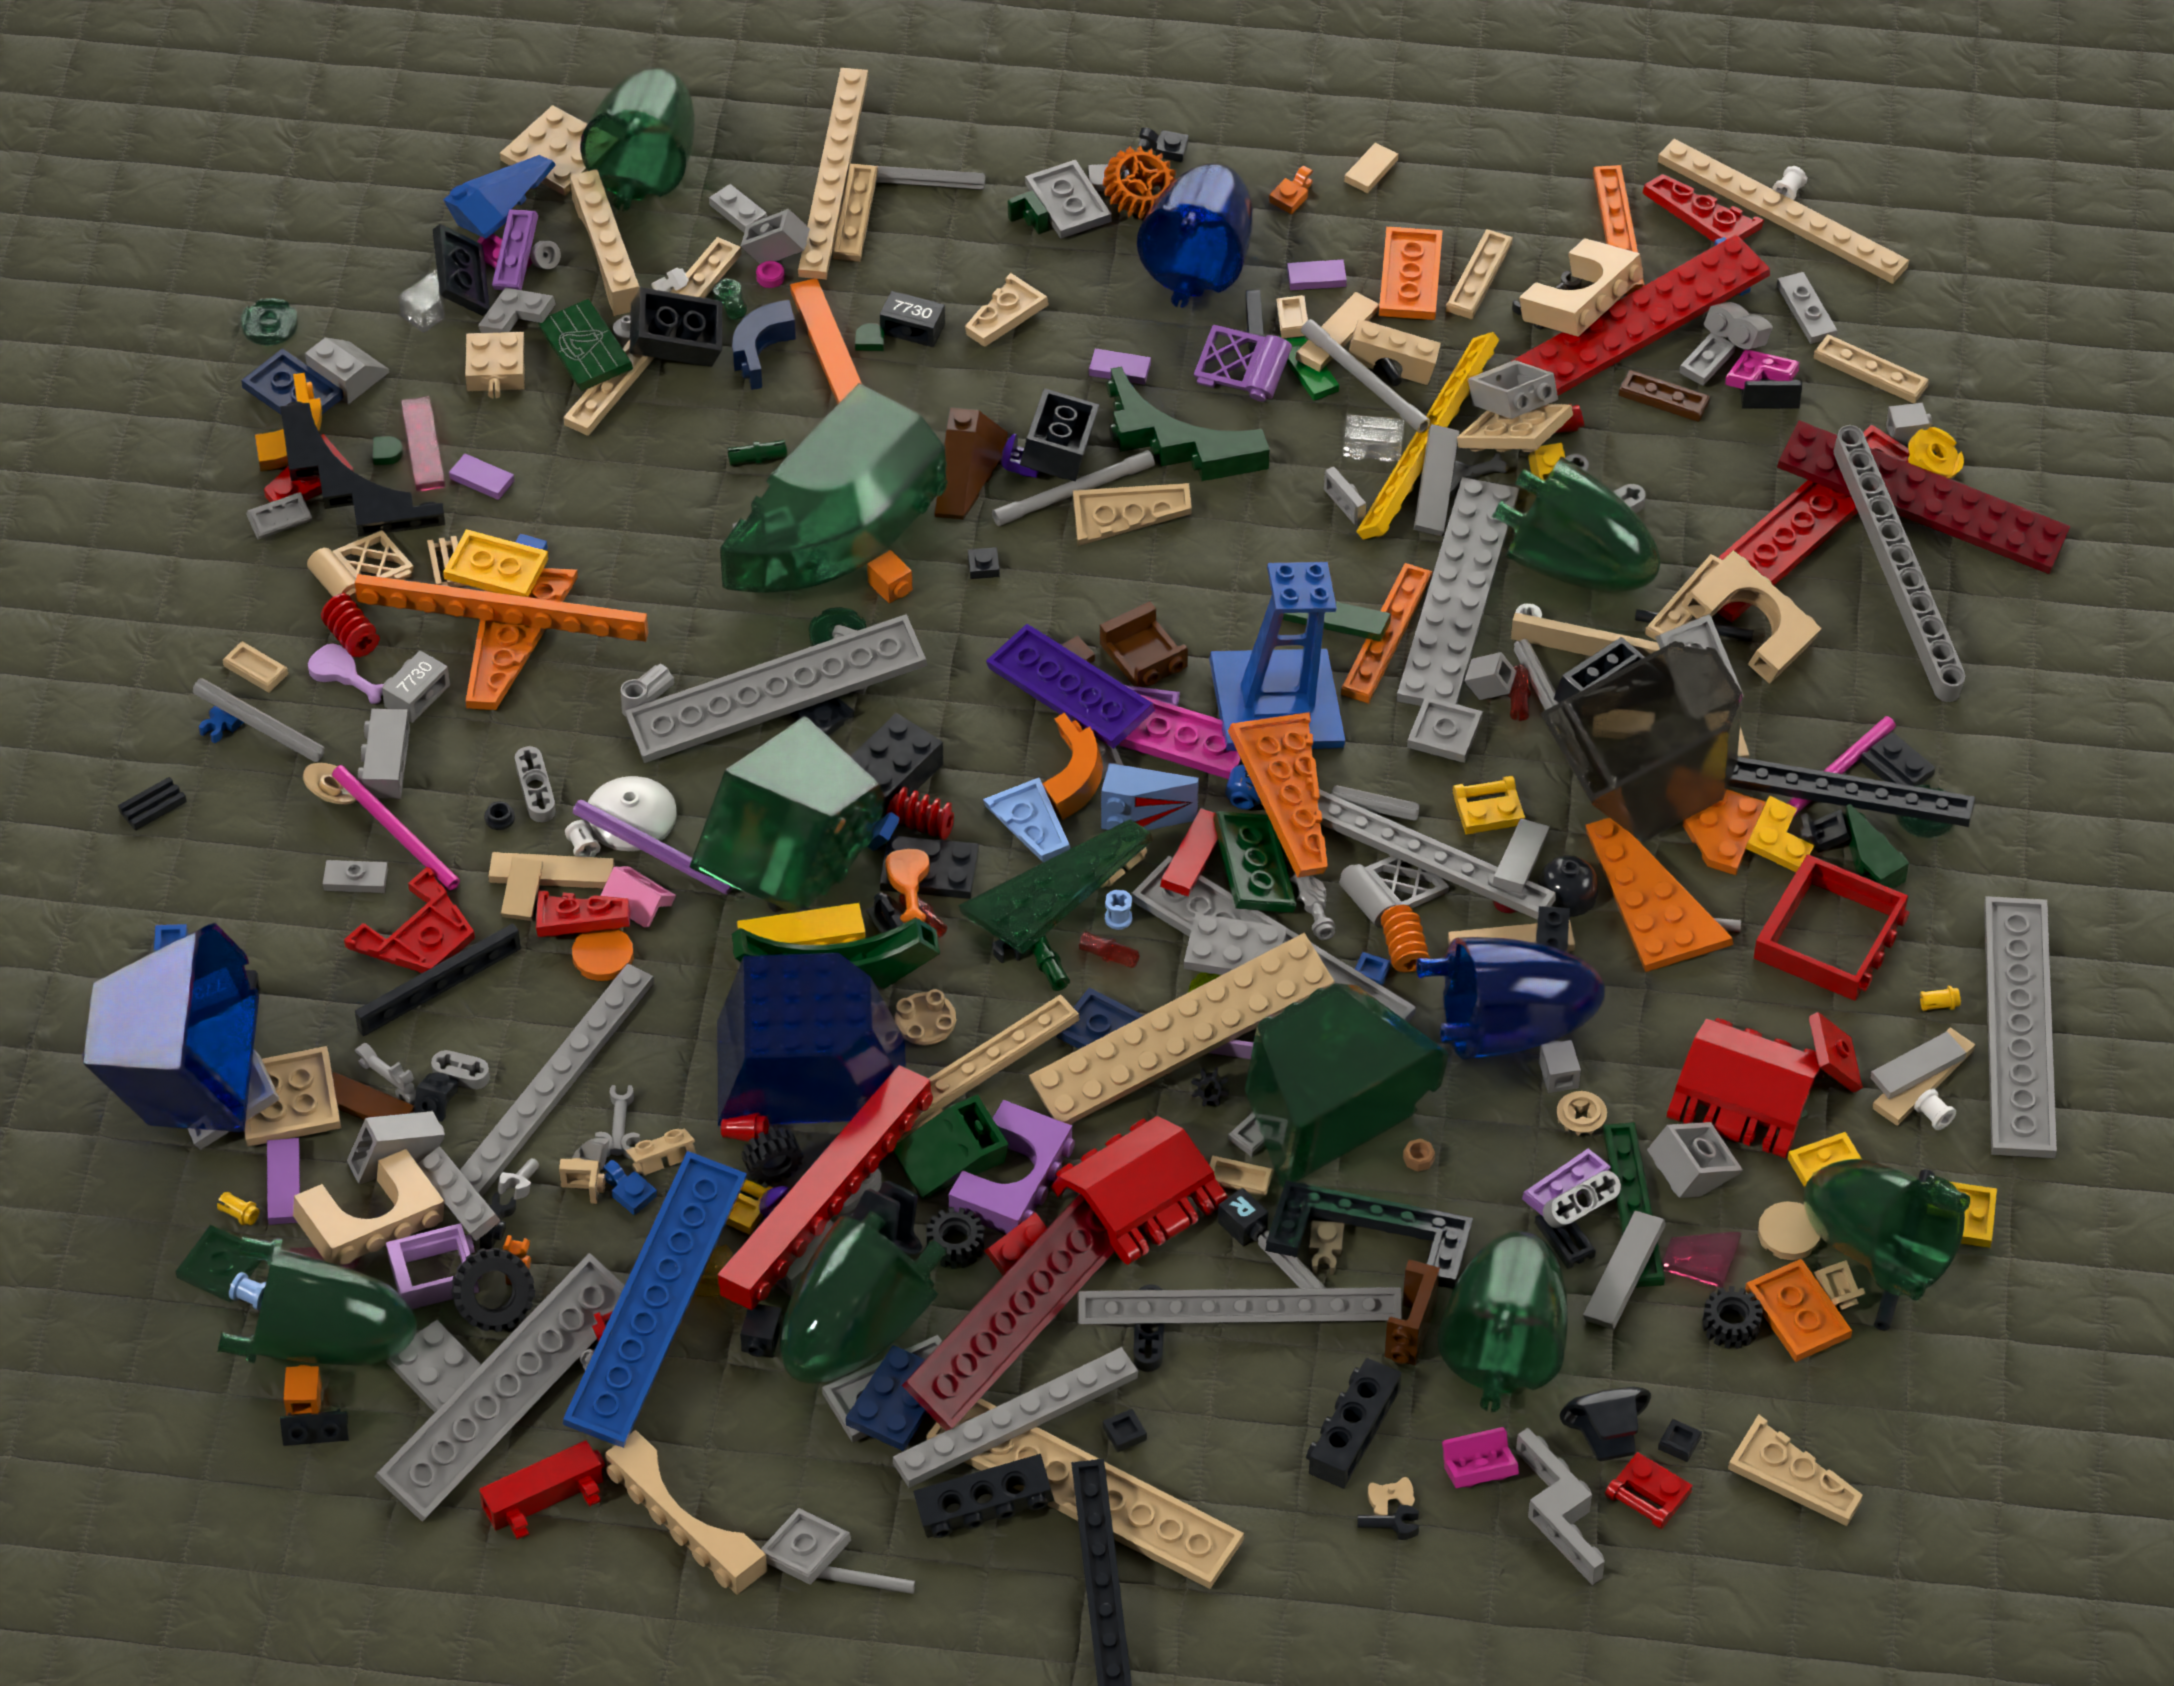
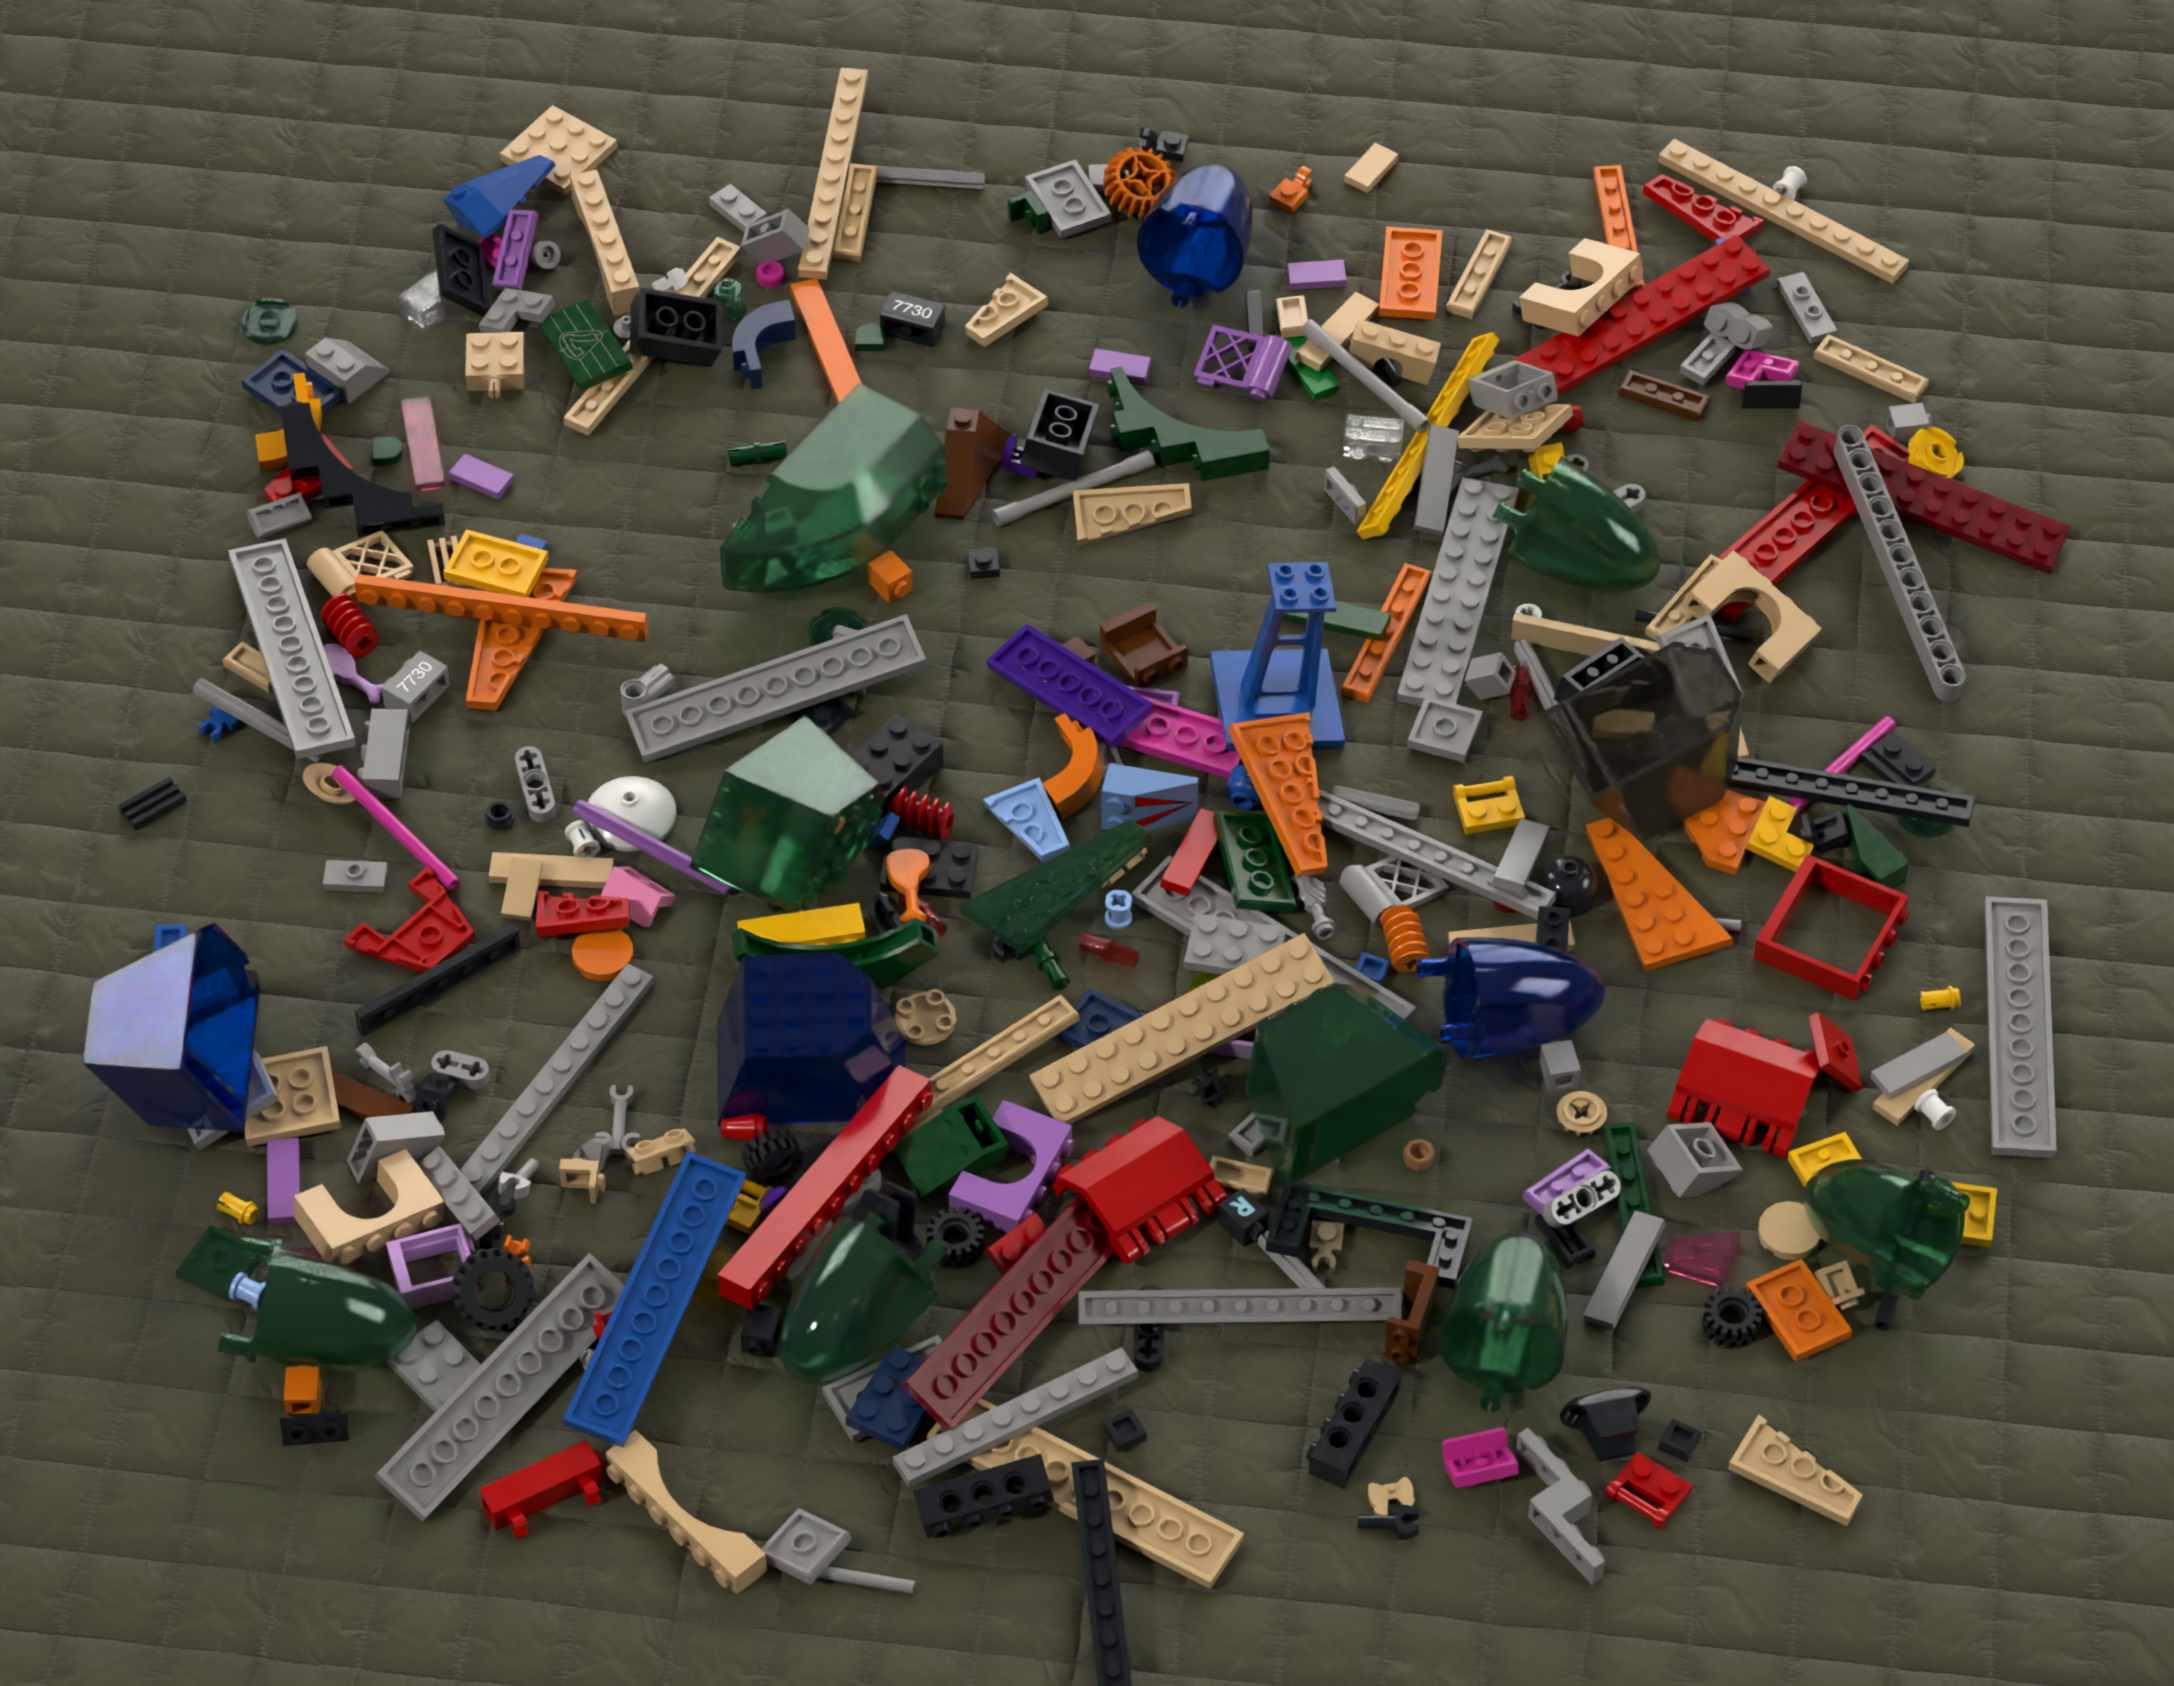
(291, 649): none -> light grey plate
(631, 1190): blue plate -> none
(641, 136): clear green windscreen -> none

